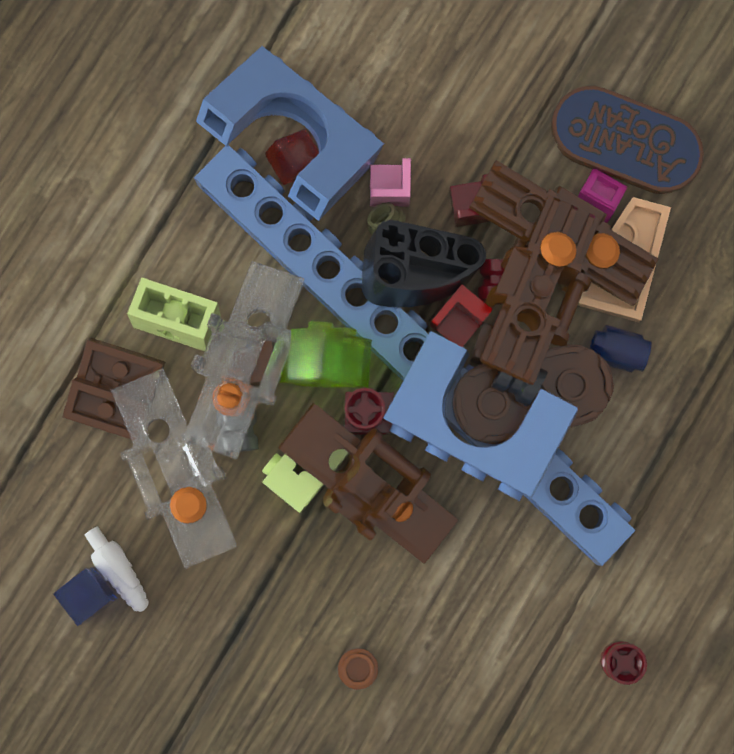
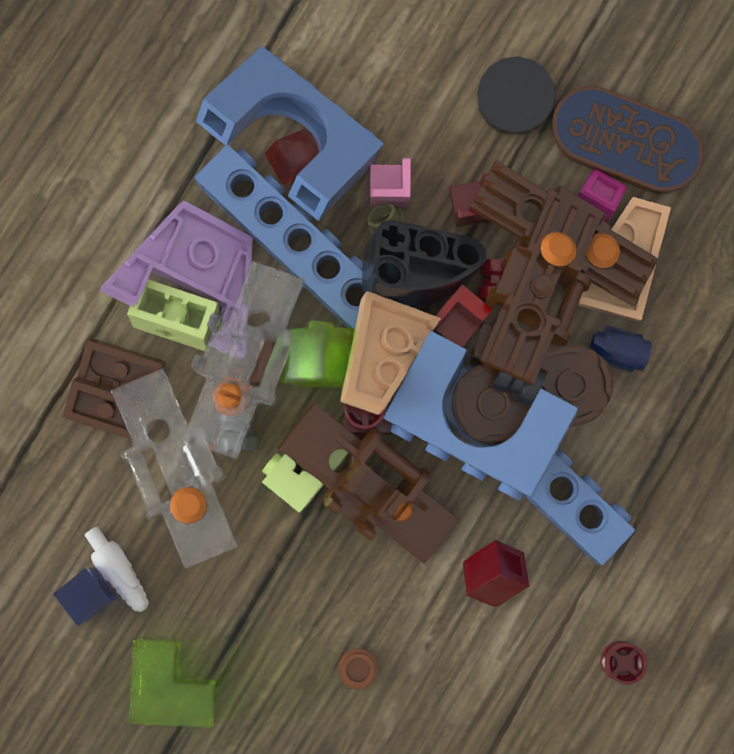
(160, 696): none -> clear neon green brick
(190, 252): none -> lavender wing
(382, 350): none -> light nougat wing
(495, 573): none -> dark red panel
(515, 95): none -> black tile

